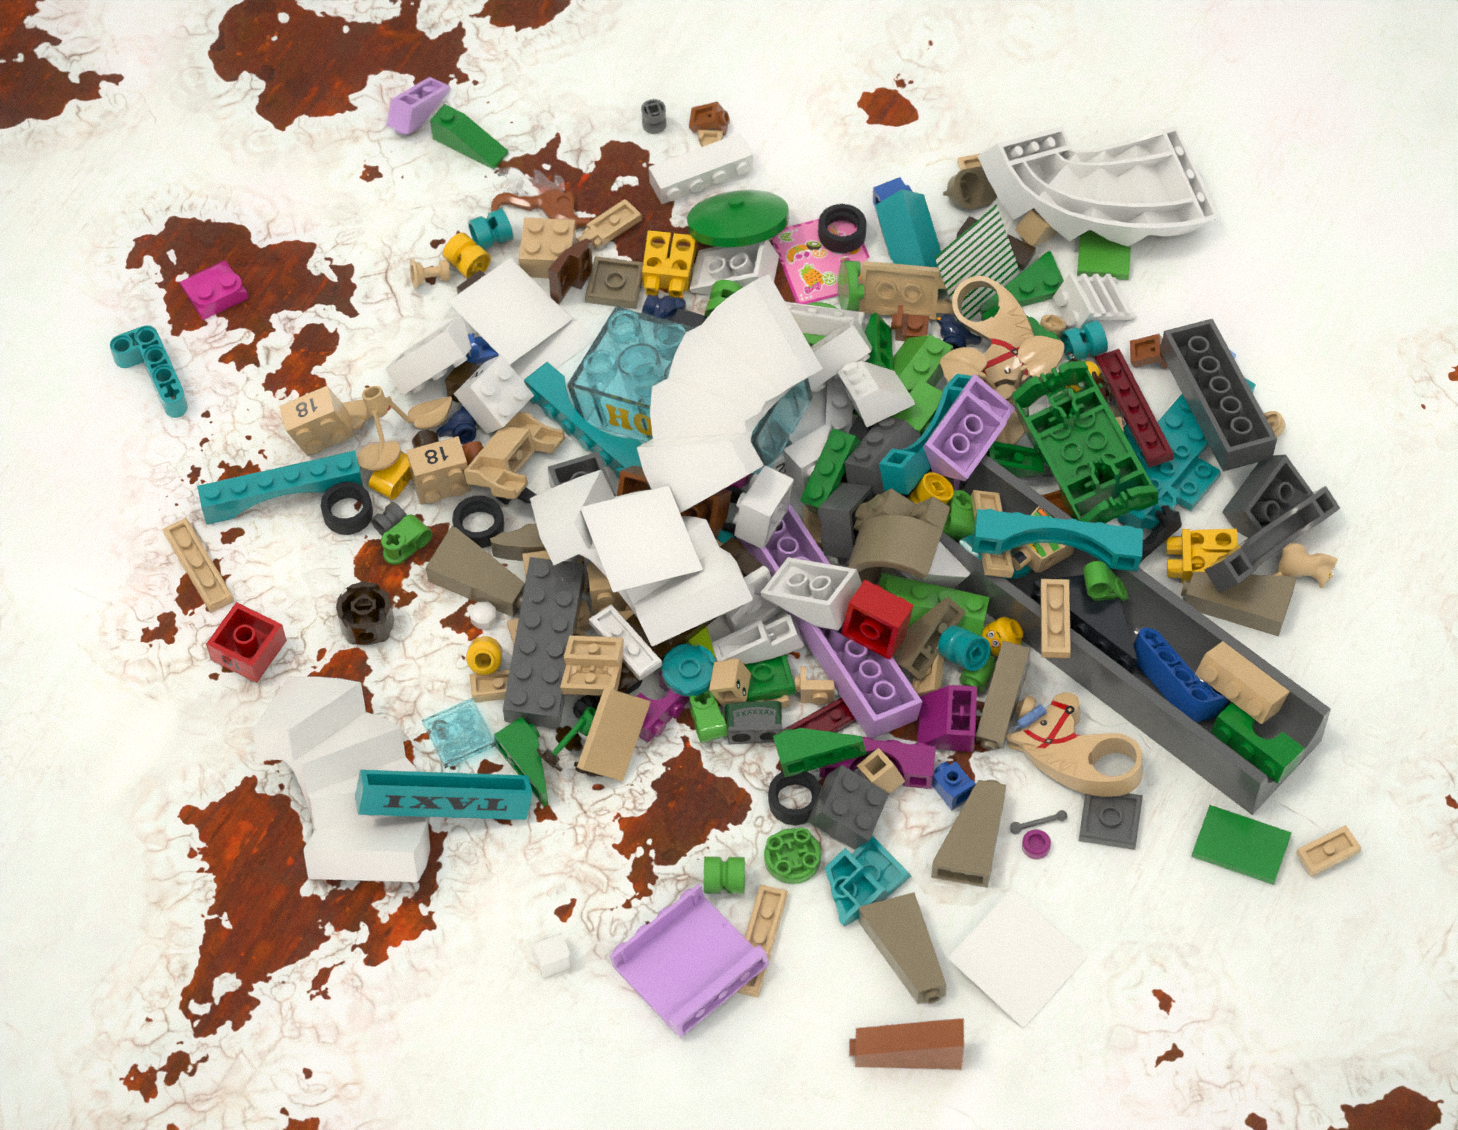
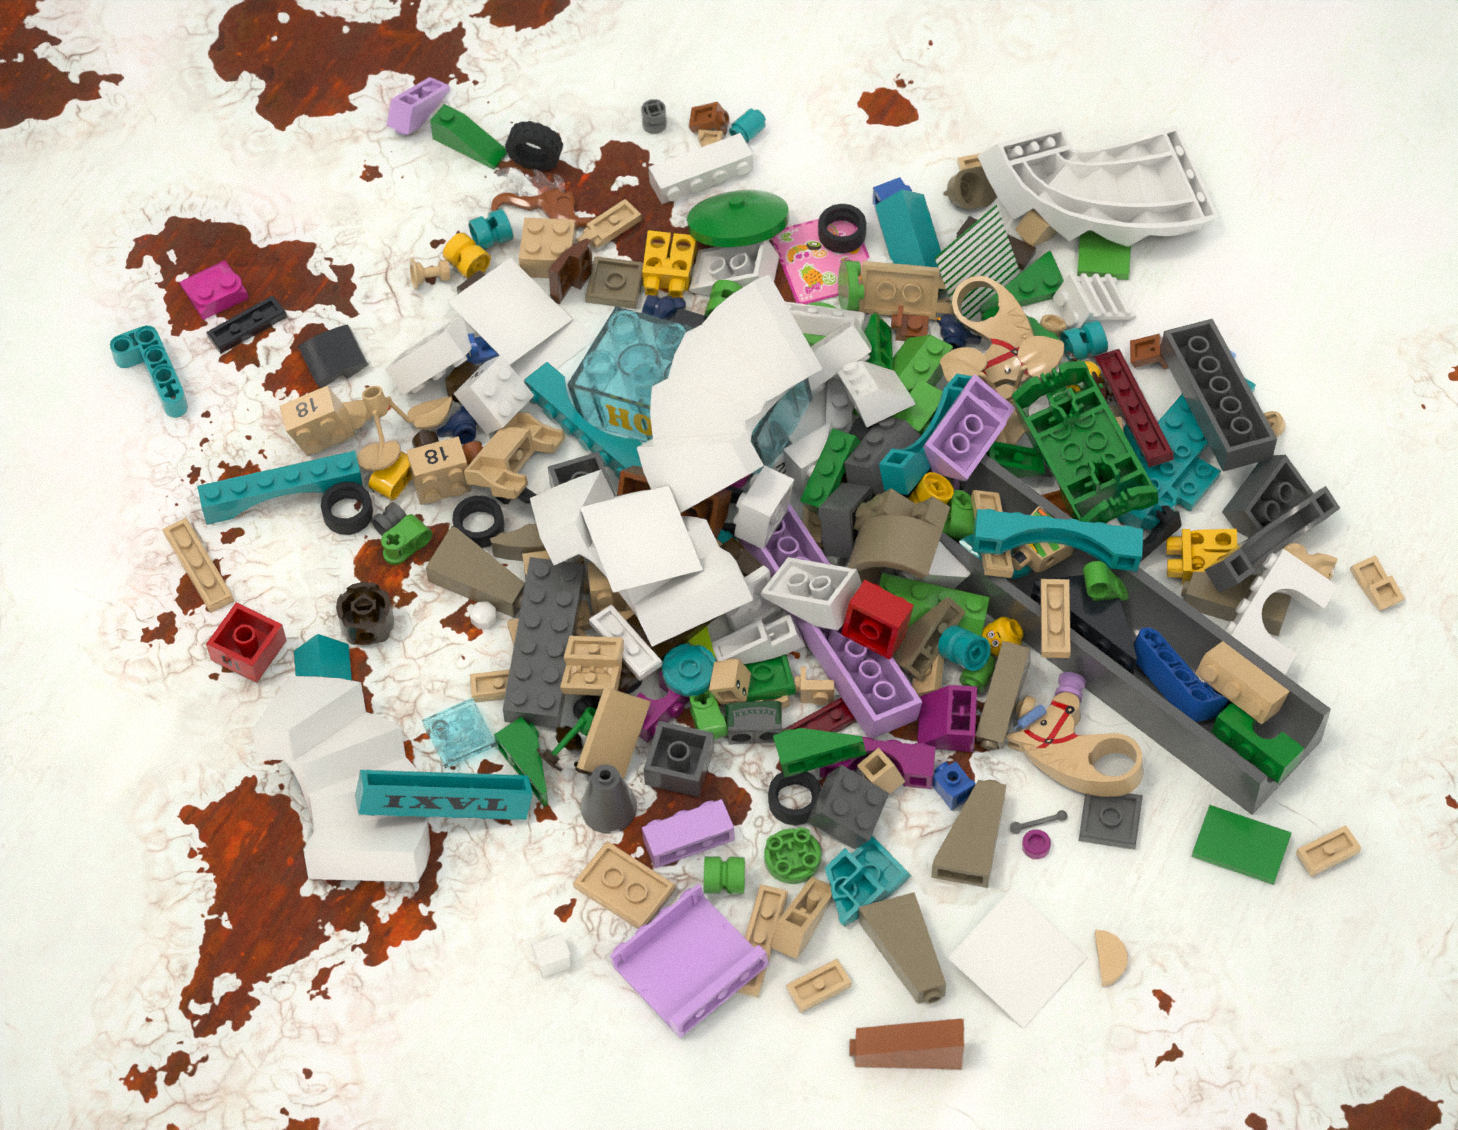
(246, 324): none -> black tile
(323, 658): none -> teal slope
(333, 355): none -> black slope
(484, 655): yellow head -> none
(538, 135): none -> black tyre
(608, 801): none -> dark grey cone
(624, 886): none -> tan tile
(678, 758): none -> dark grey brick
(688, 833): none -> lavender brick
(748, 124): none -> teal brick
(802, 918): none -> tan slope
(818, 985): none -> tan plate
(1071, 683): none -> lavender wheel
(1111, 956): none -> tan tile
(1282, 575): none -> white arch
(1376, 584): none -> tan slope

